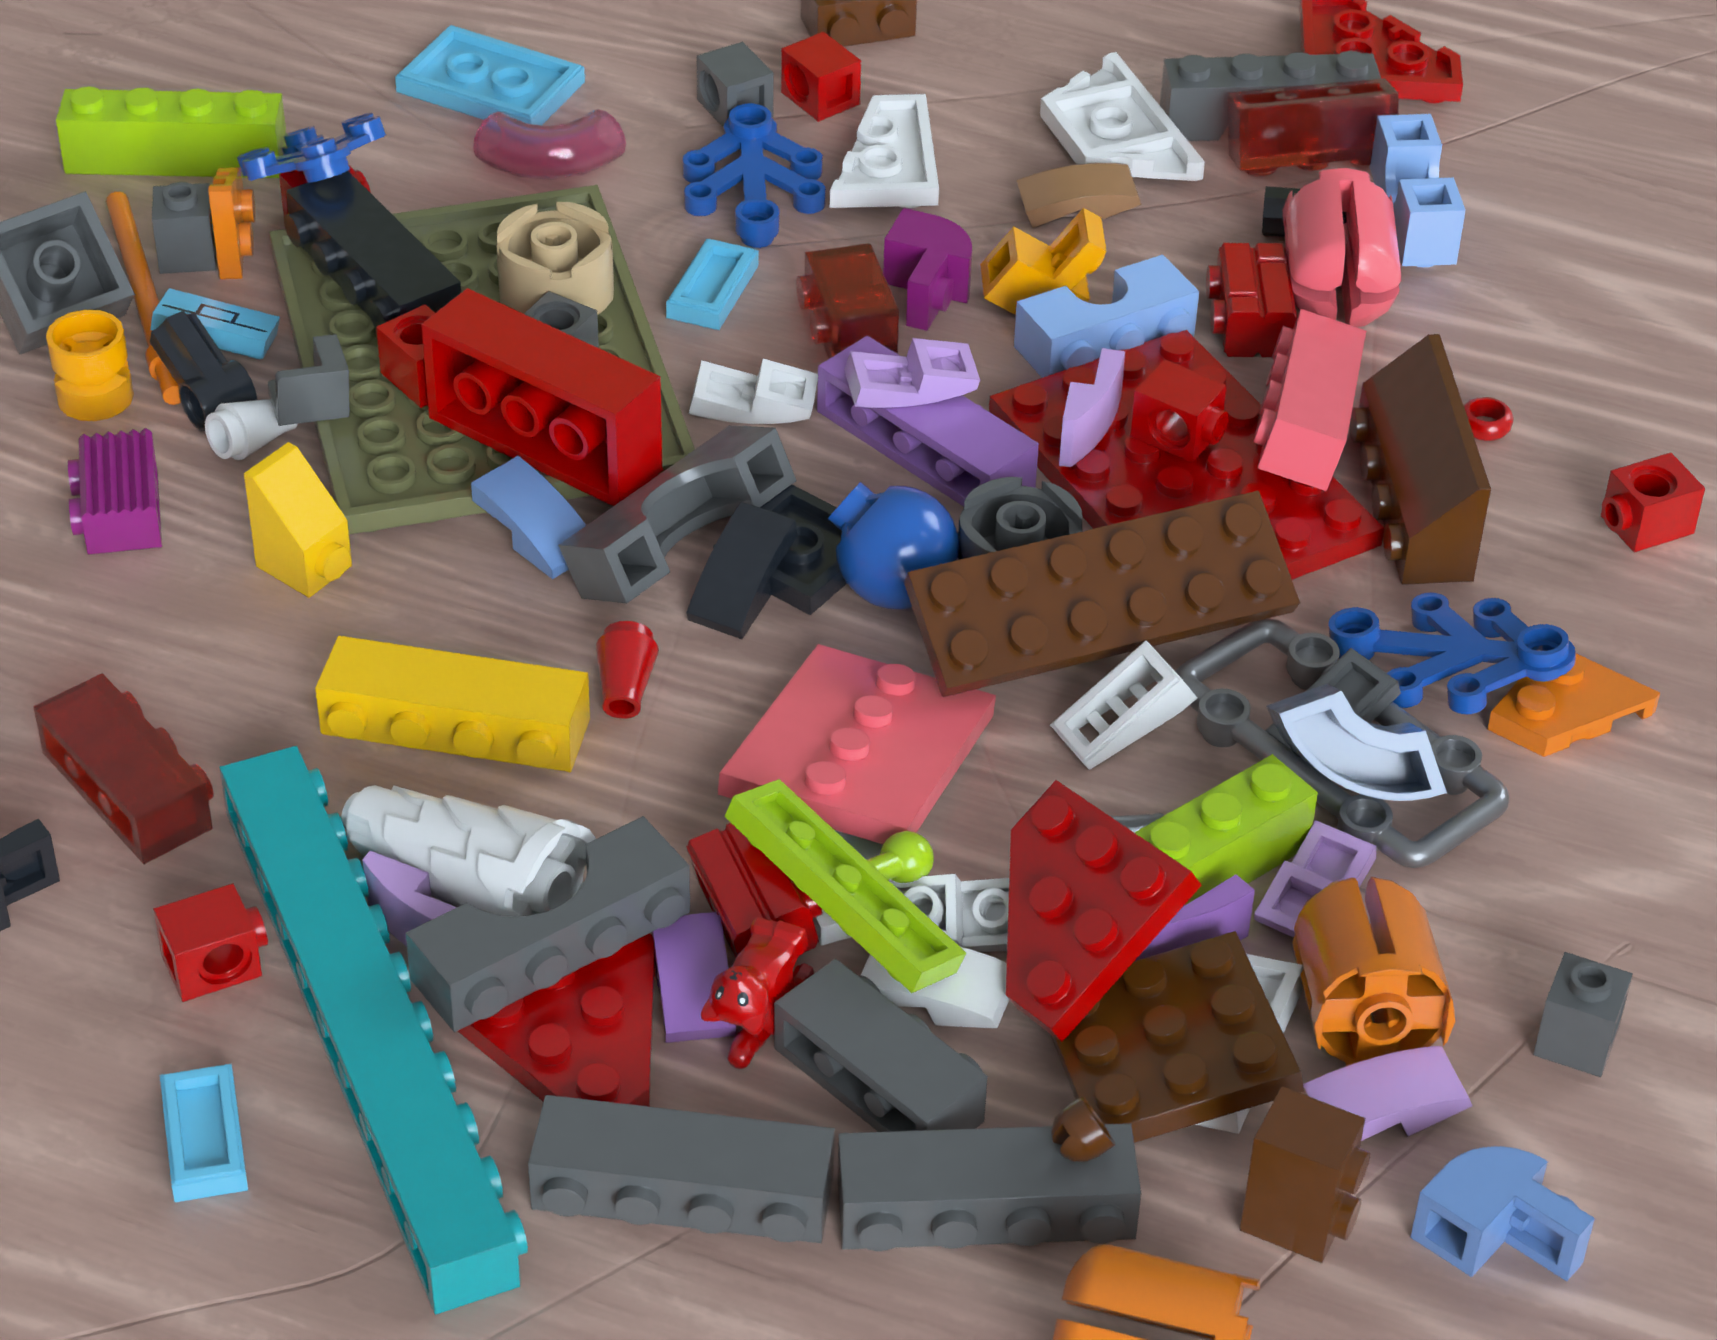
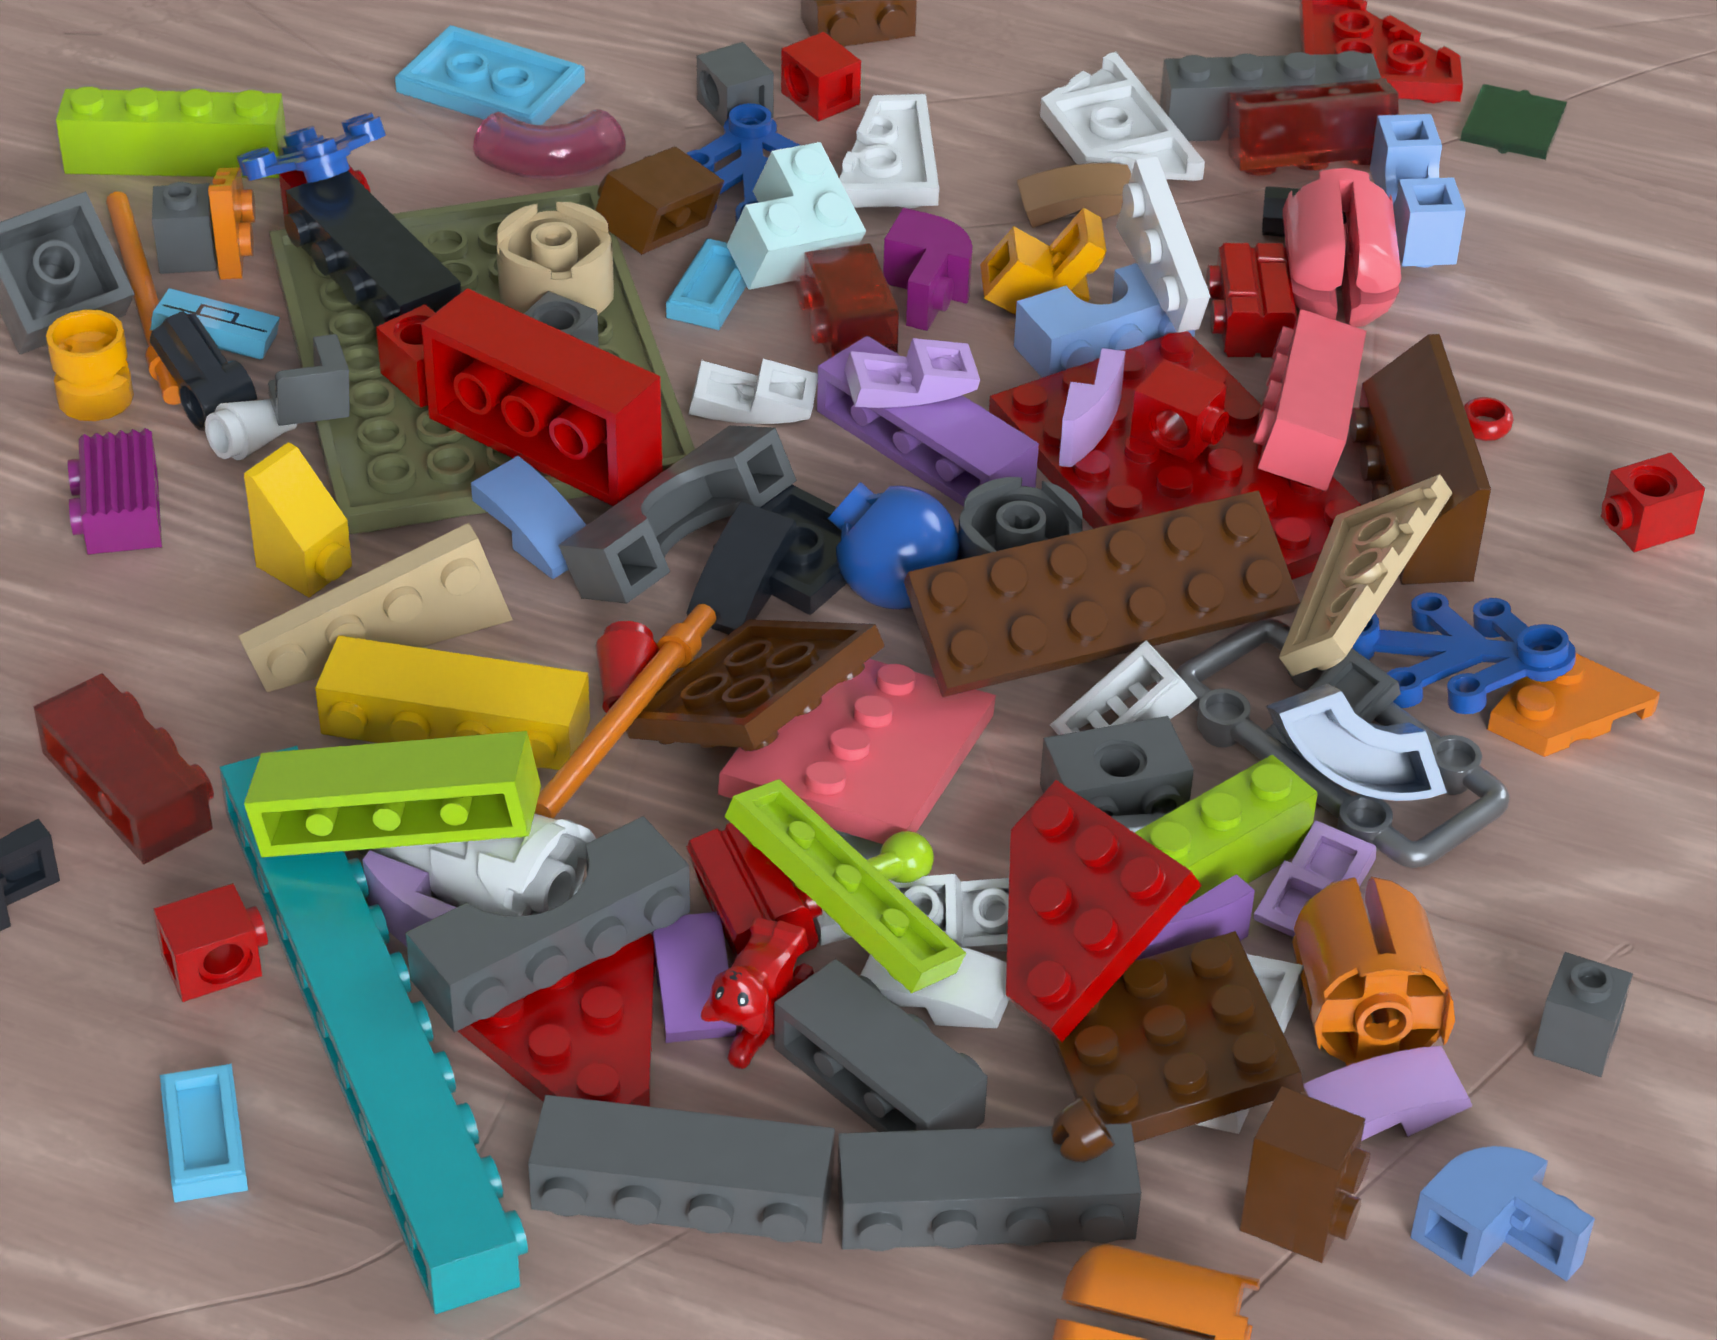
(393, 794): none -> lime brick
(409, 601): none -> tan wing
(658, 199): none -> reddish brown brick
(675, 652): none -> orange bar
(755, 683): none -> reddish brown plate
(796, 212): none -> light aqua brick
(1121, 767): none -> dark grey brick
(1161, 245): none -> white wing
(1356, 572): none -> tan wing
(1513, 121): none -> clear green piece

